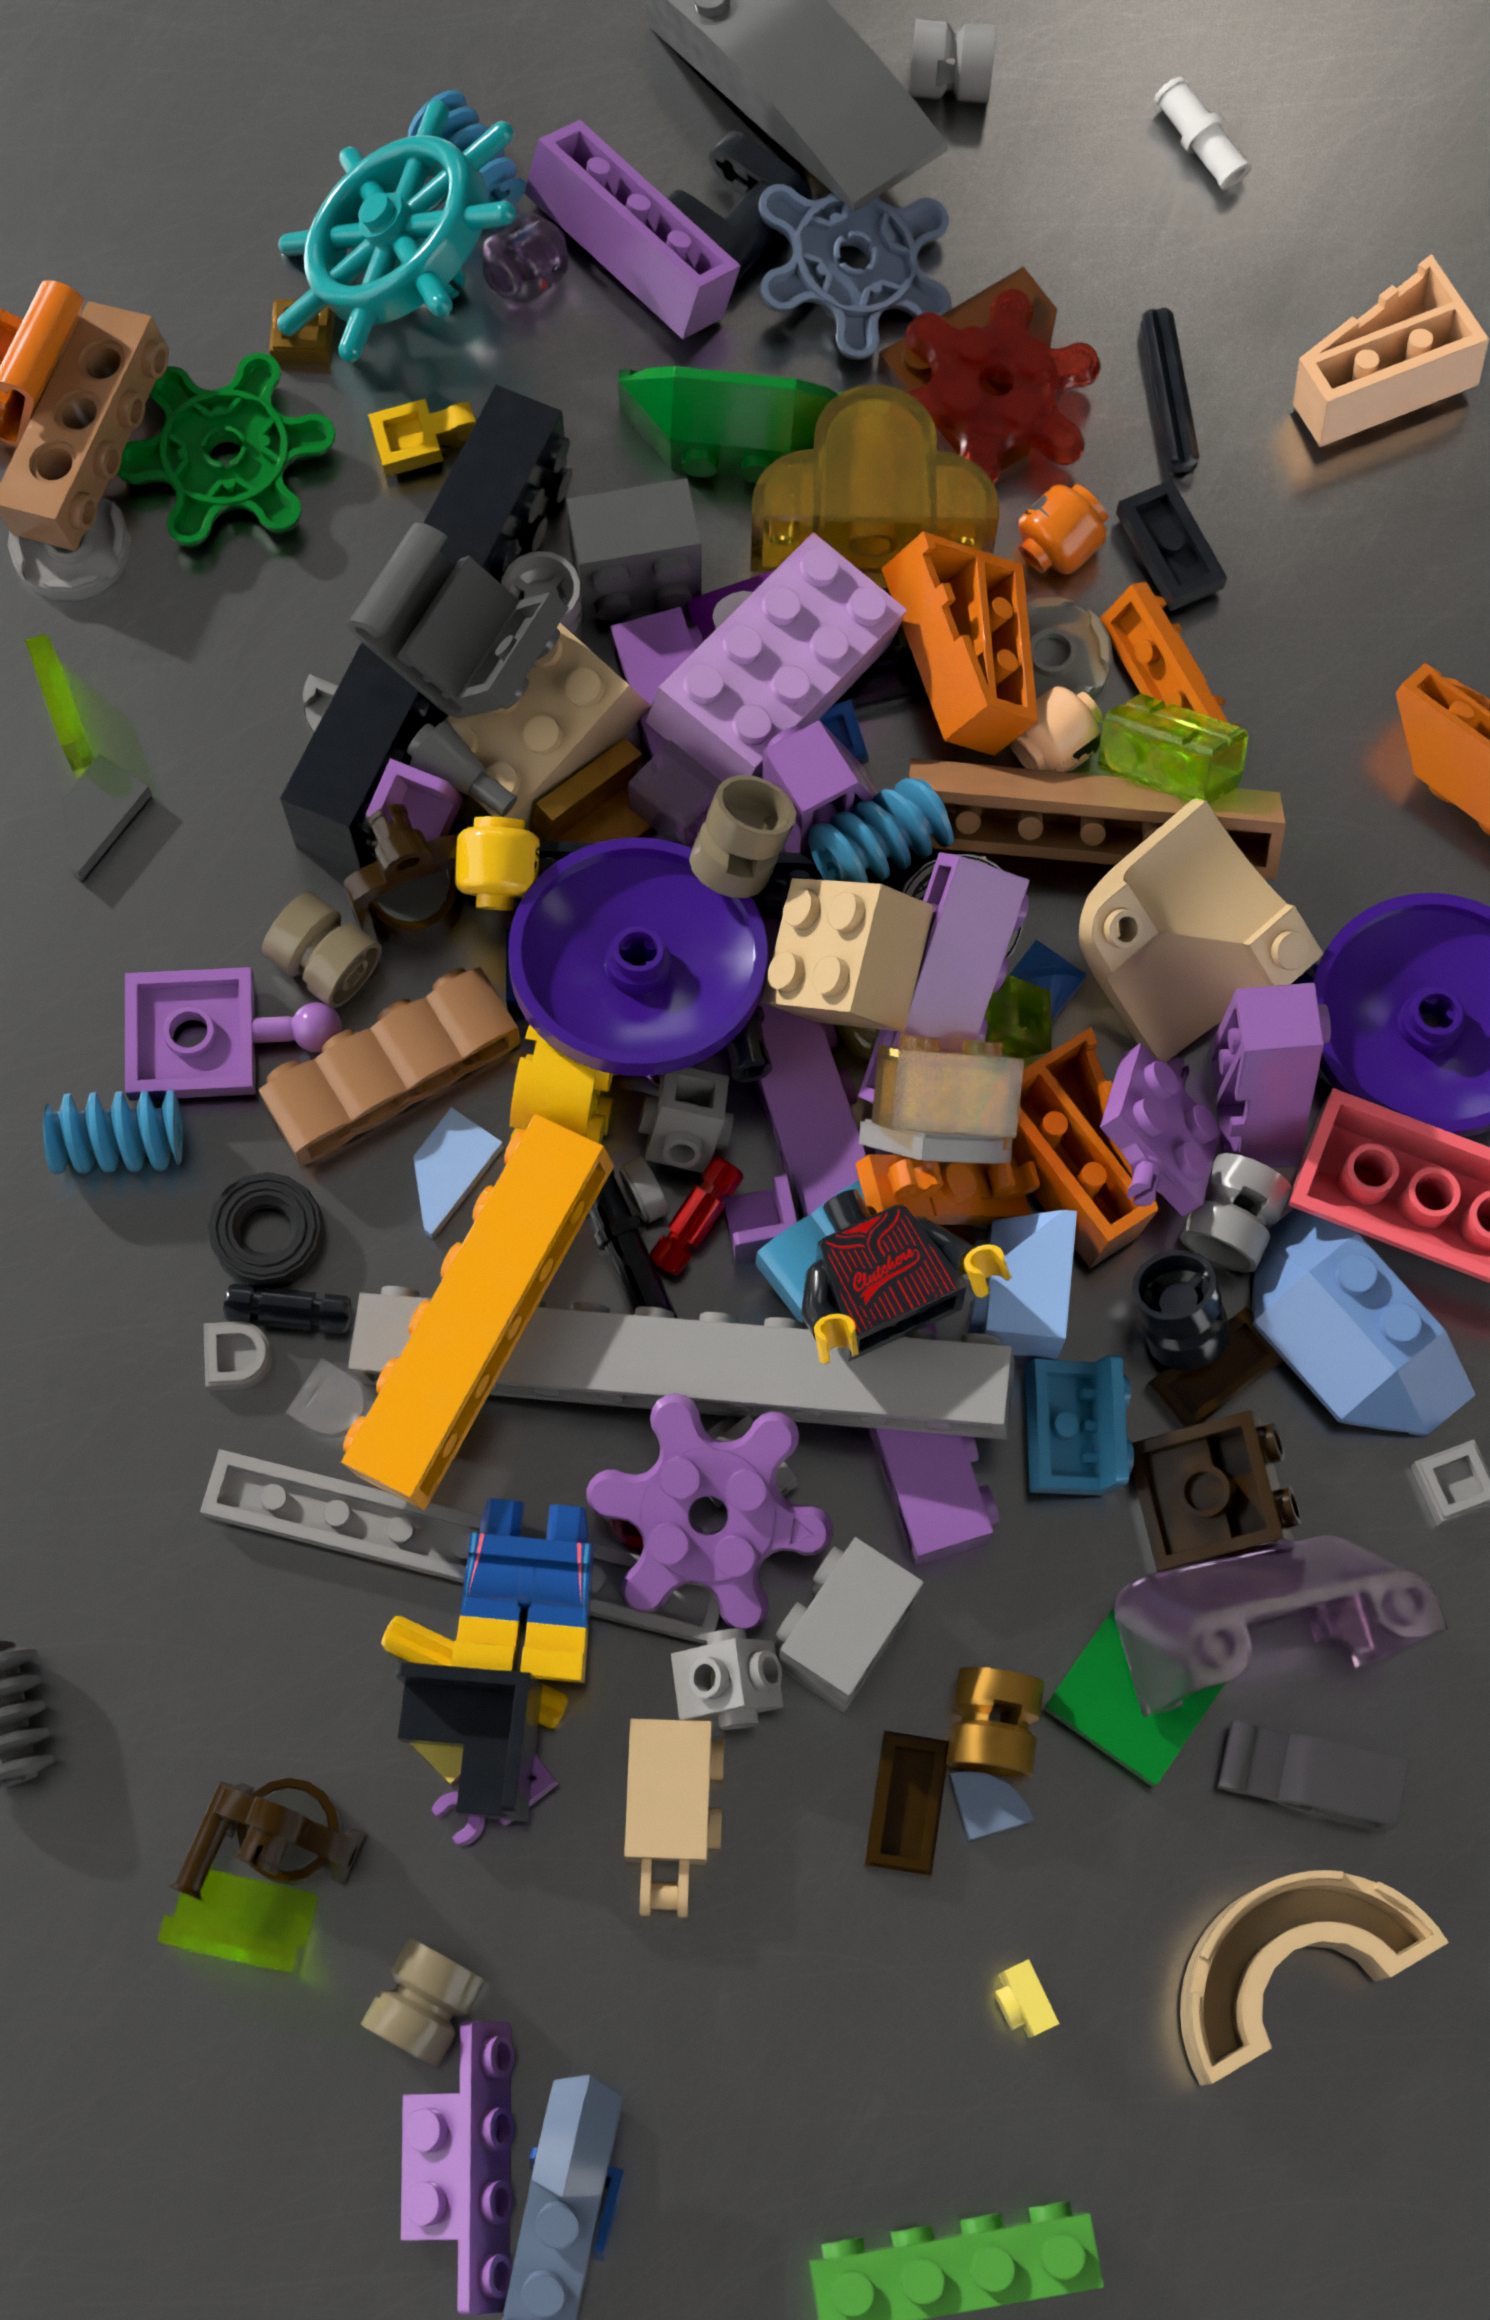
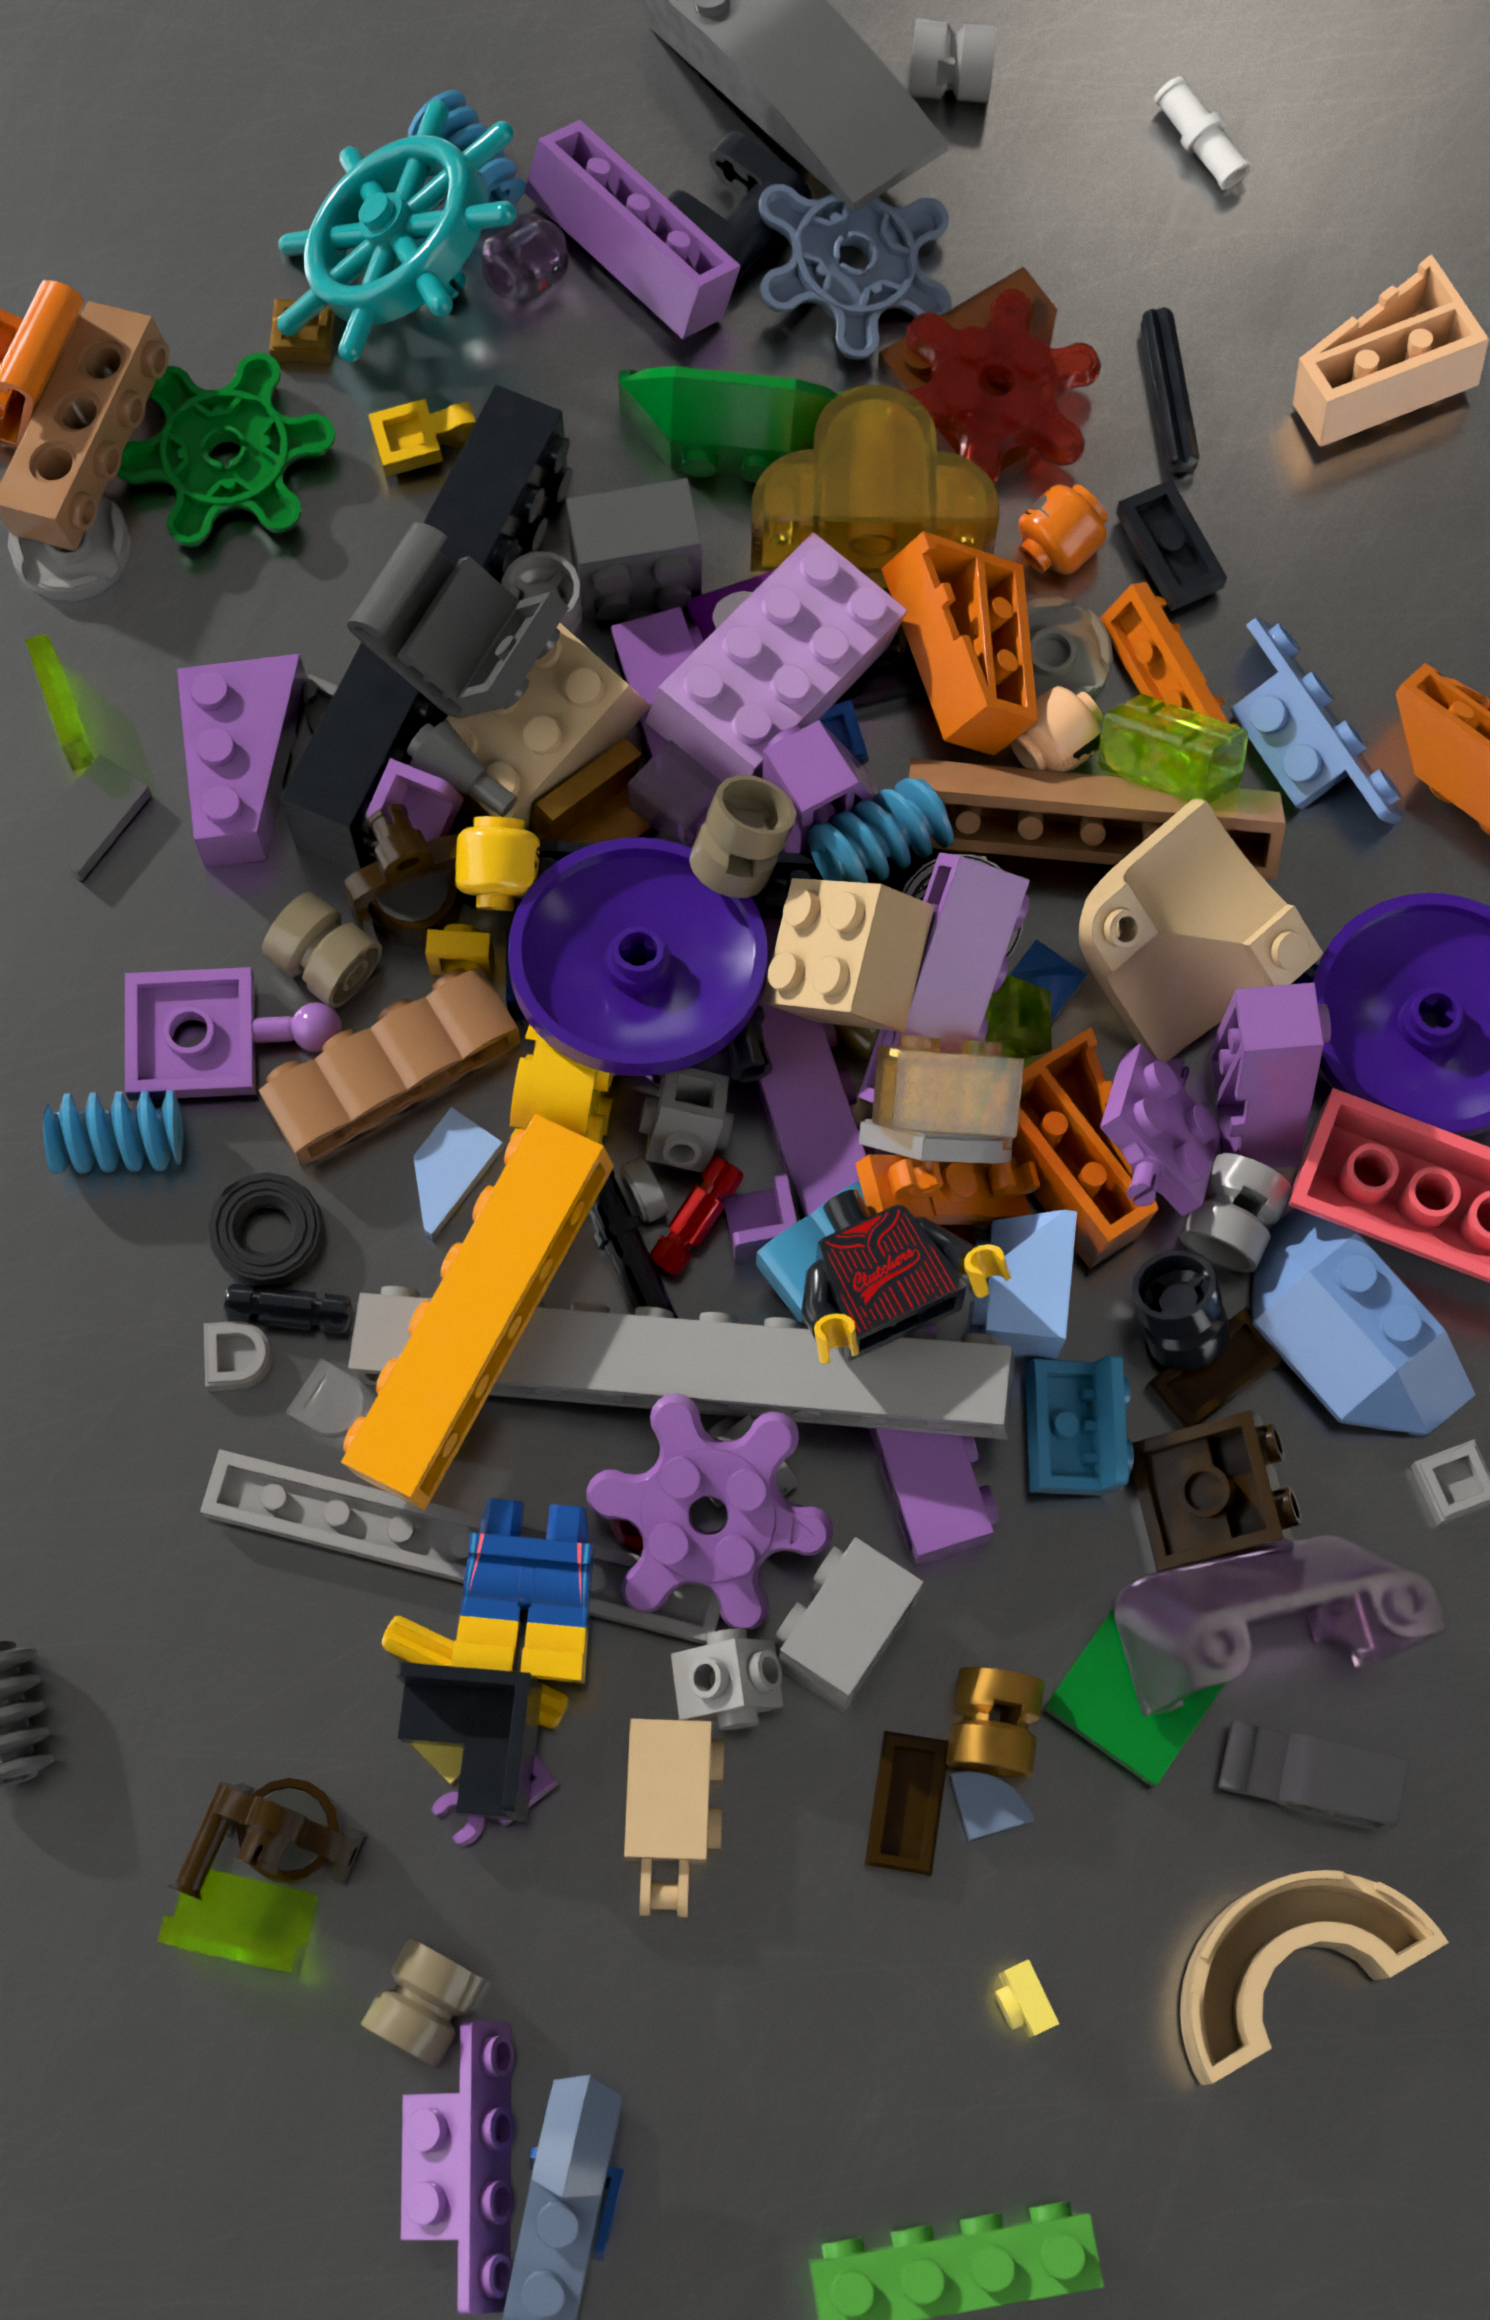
(237, 748): none -> medium lavender wedge
(459, 948): none -> yellow plate
(1302, 736): none -> medium blue bracket

